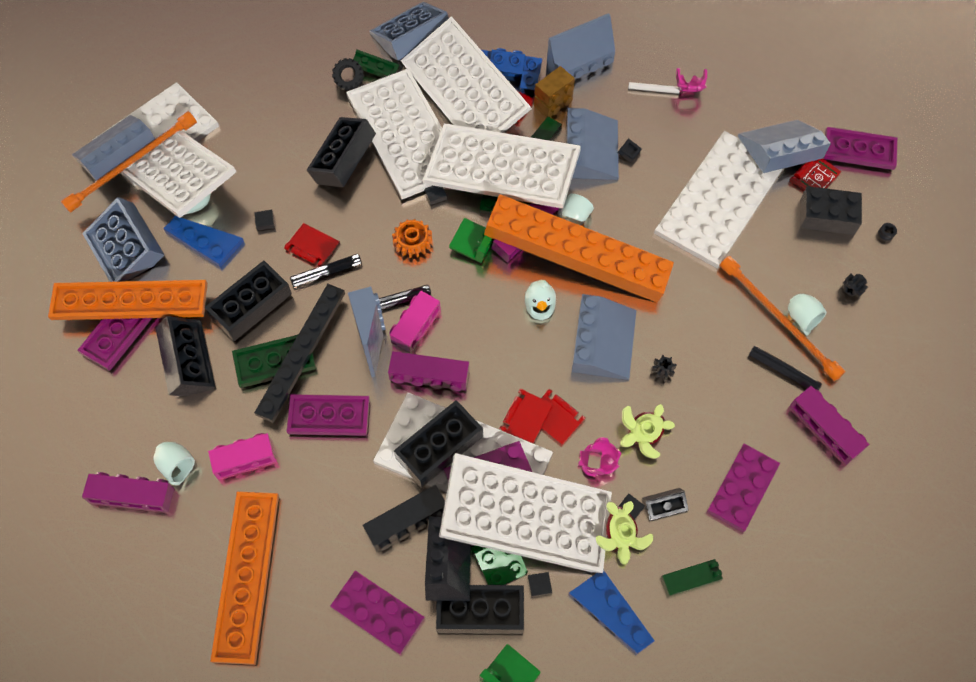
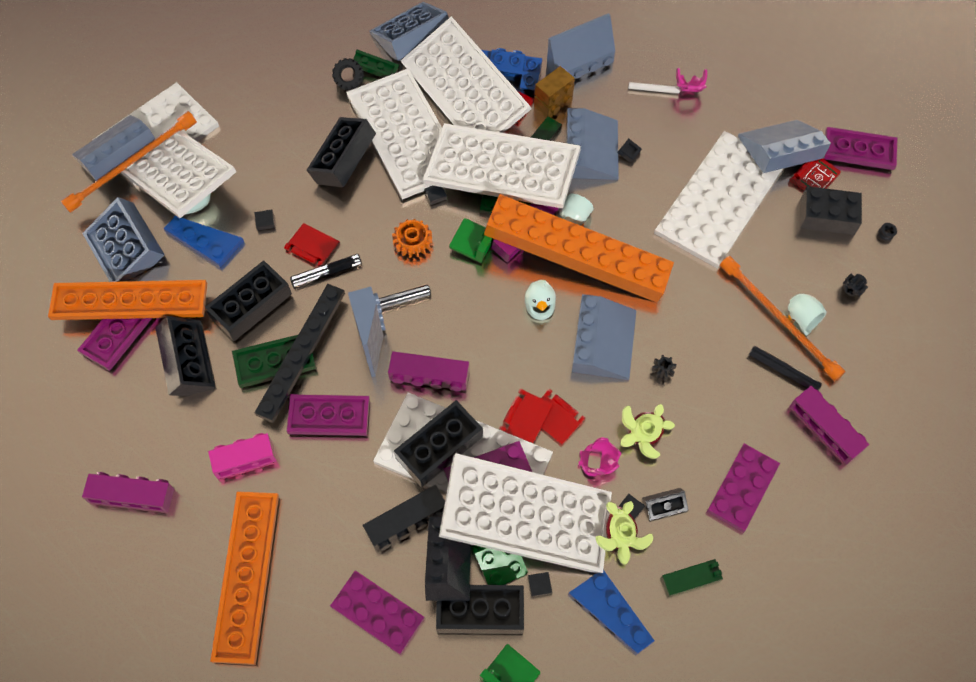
(170, 455): light aqua piece -> none
(414, 321): dark pink brick -> none

